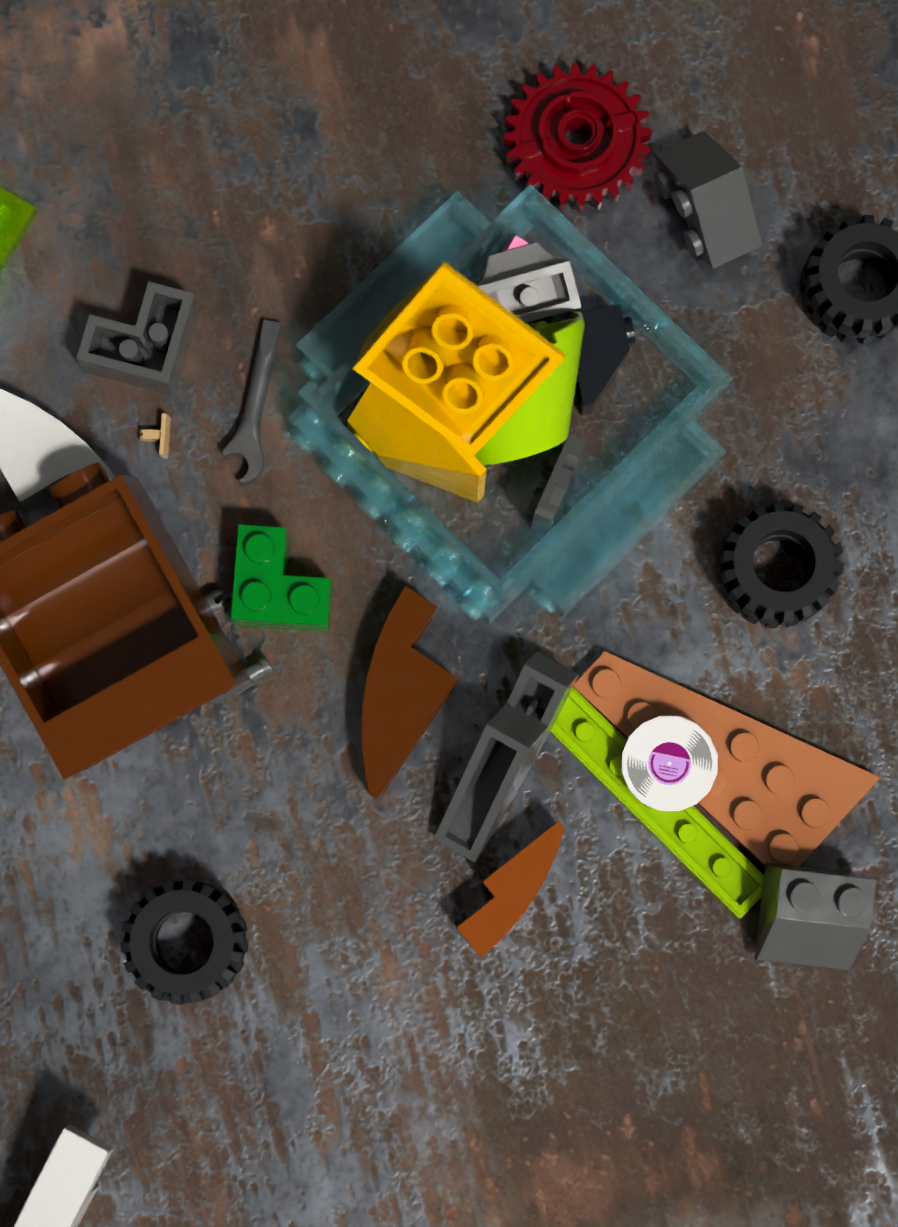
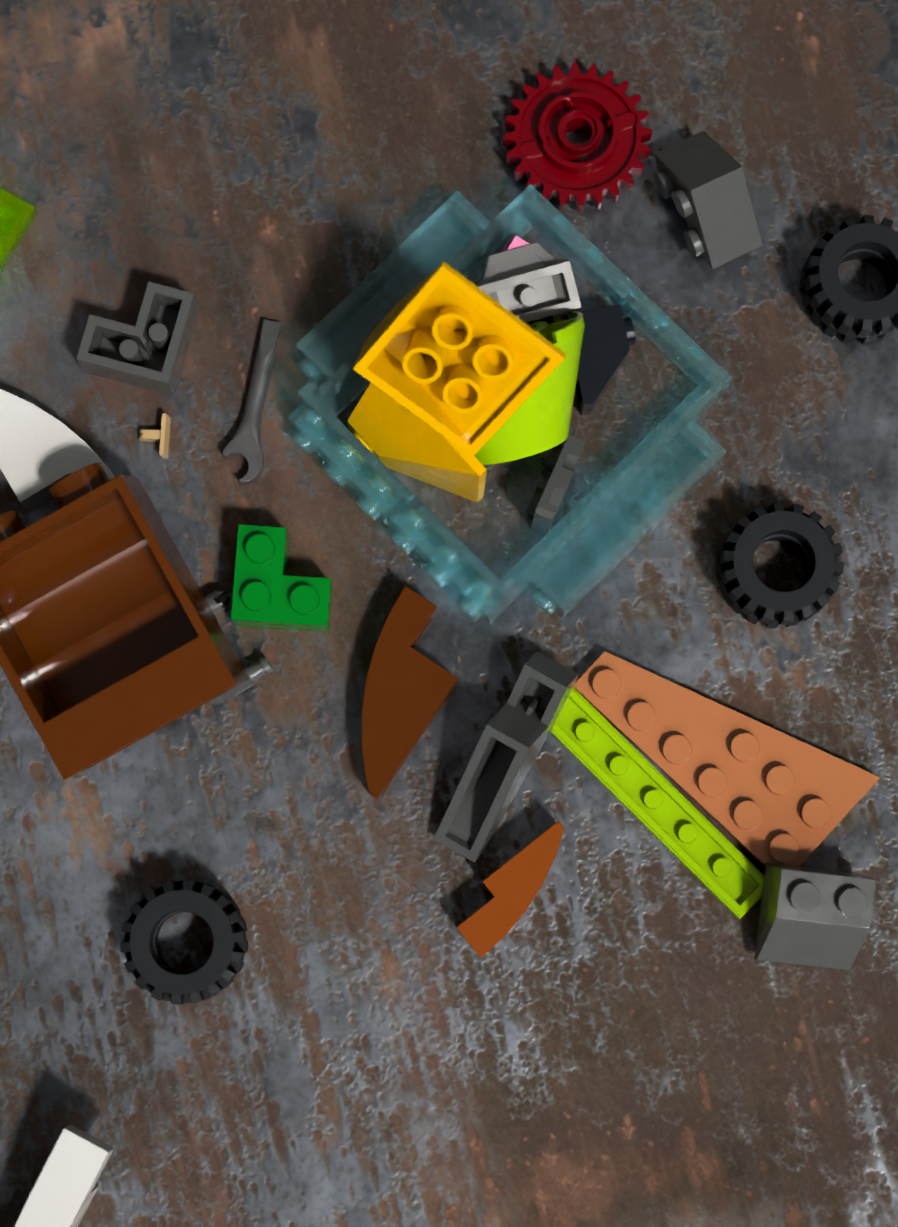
(669, 763): white tile -> none

